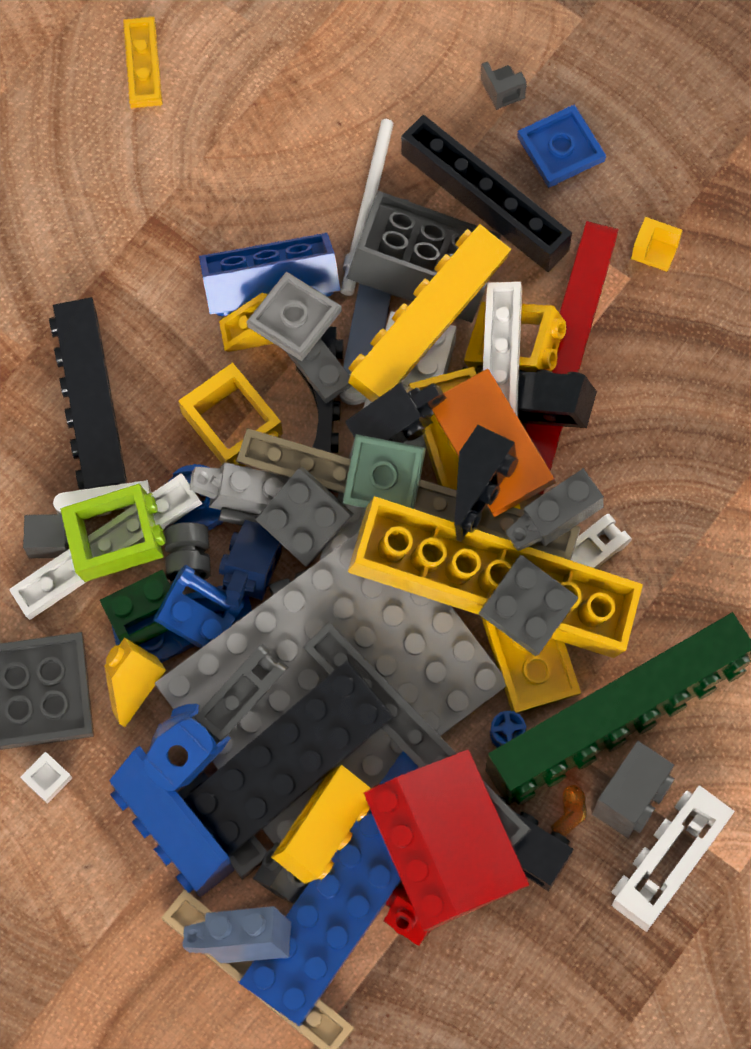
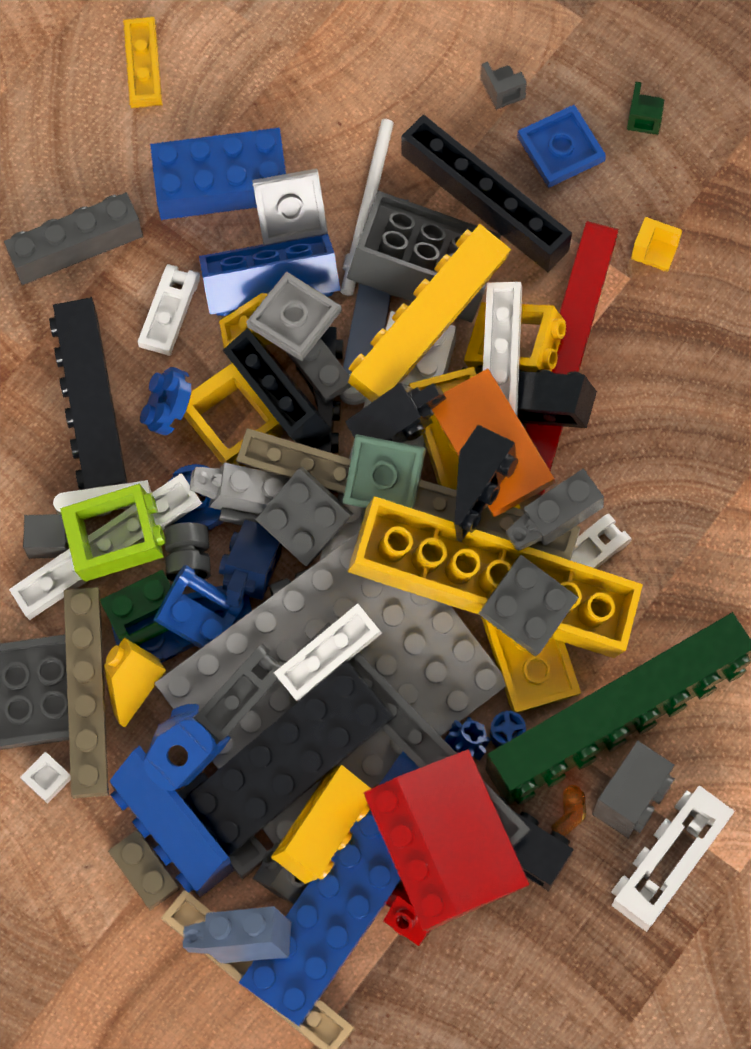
(73, 238): none -> dark grey brick
(85, 693): none -> dark tan plate
(143, 870): none -> dark tan plate
(167, 400): none -> blue plate
(168, 310): none -> white plate
(214, 171): none -> blue brick
(277, 390): none -> black brick
(290, 206): none -> light grey tile
(327, 652): none -> white plate
(469, 736): none -> blue gear
(645, 112): none -> dark green panel

